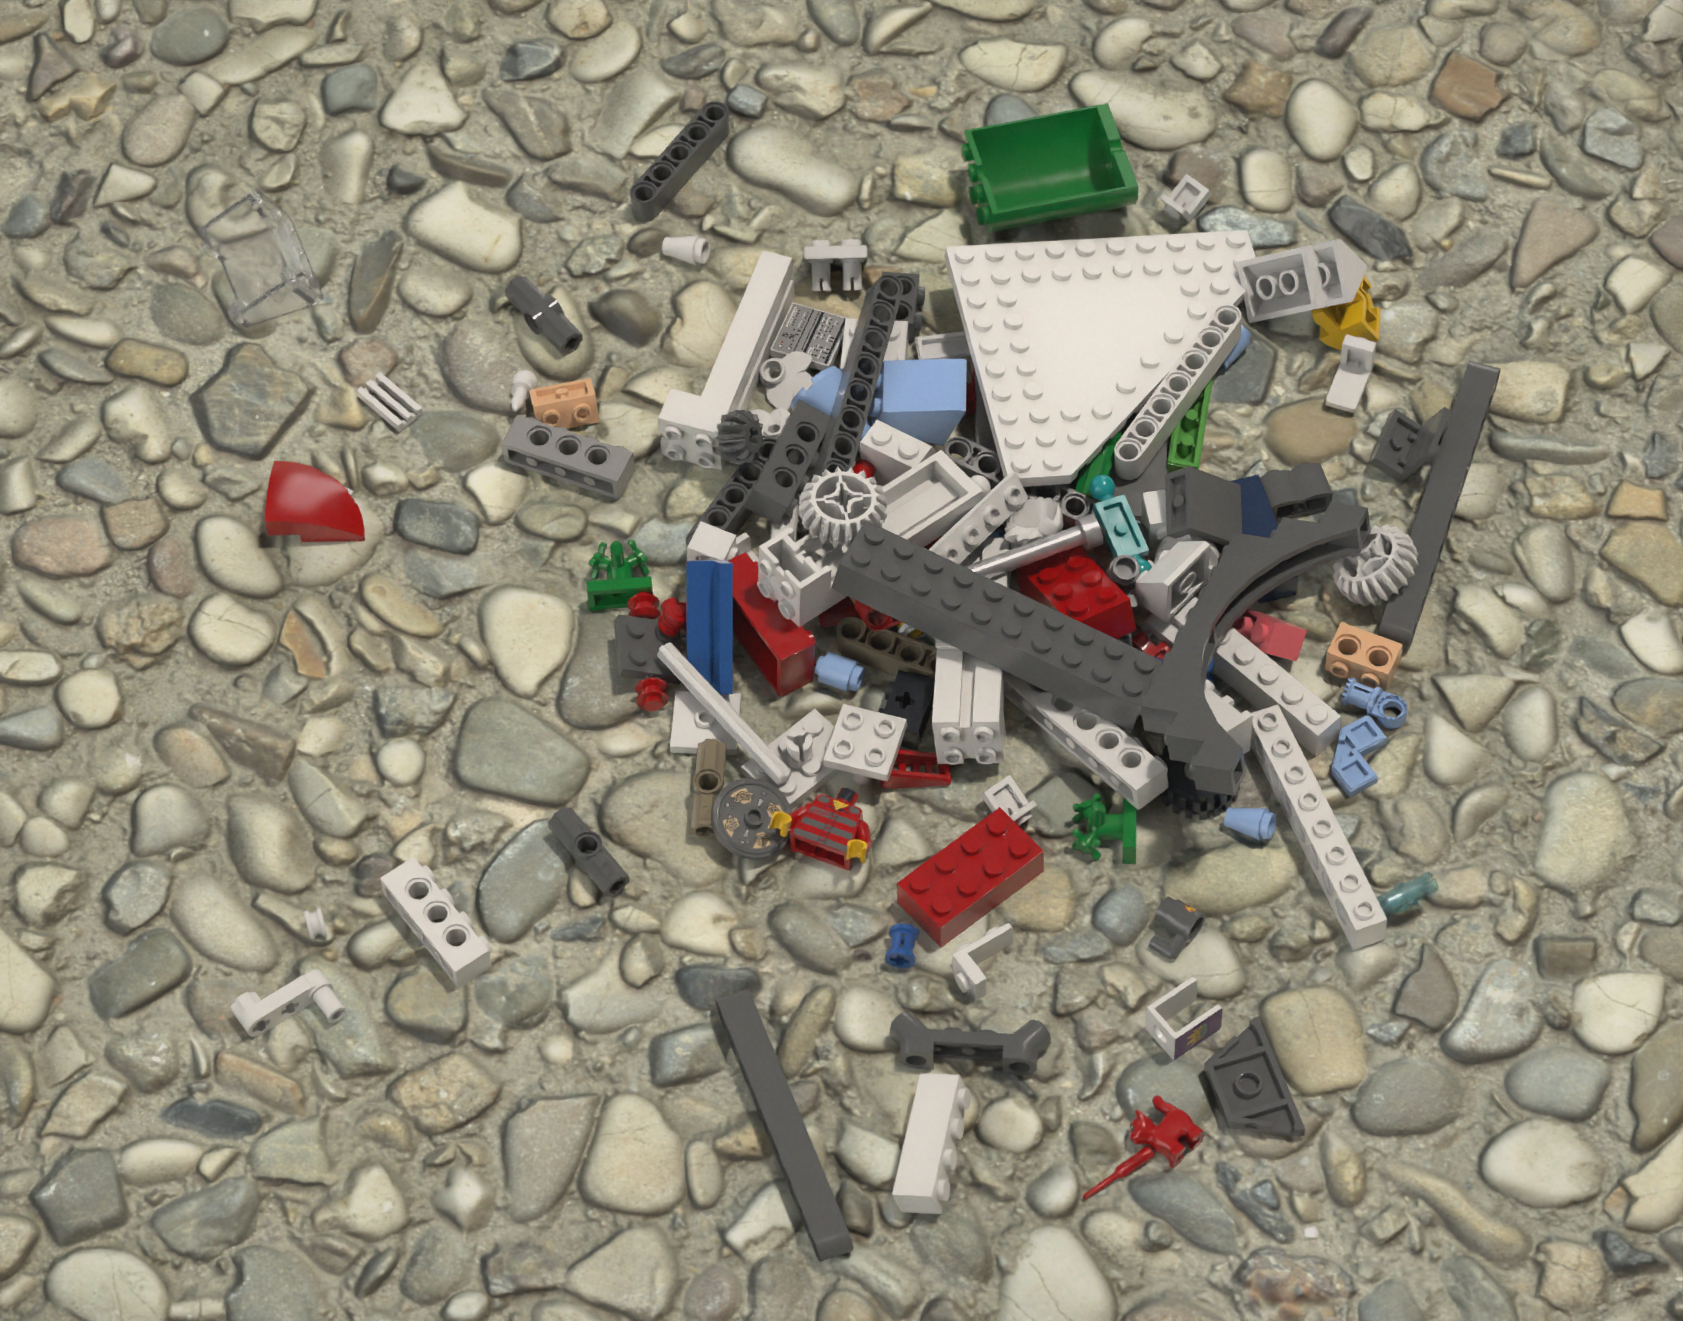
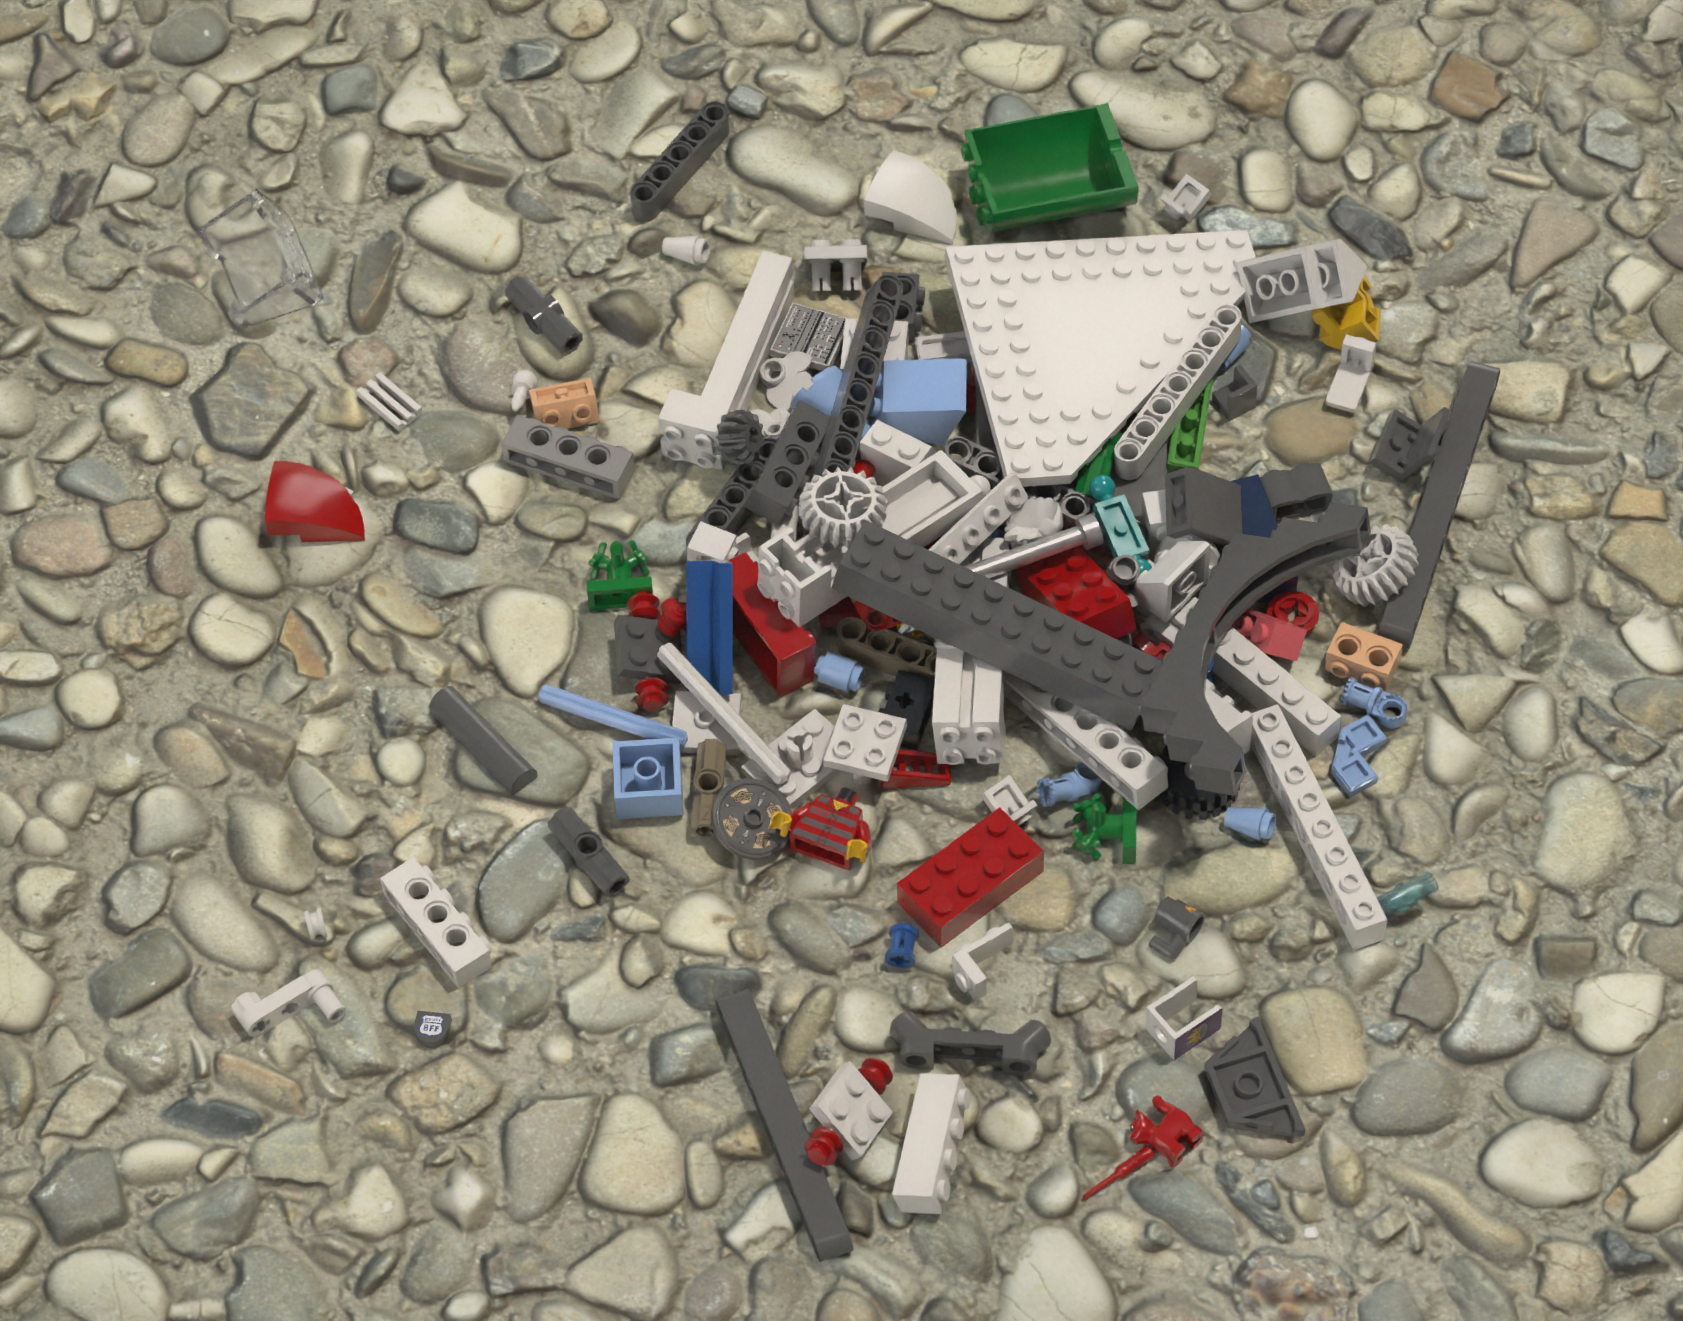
(432, 1028): none -> dark grey tile
(481, 740): none -> dark grey brick
(609, 715): none -> light blue axle
(647, 778): none -> light blue brick
(849, 1111): none -> white plate
(912, 198): none -> white brick
(1068, 786): none -> light blue connector
(1237, 396): none -> dark grey panel
(1286, 602): none -> red gear

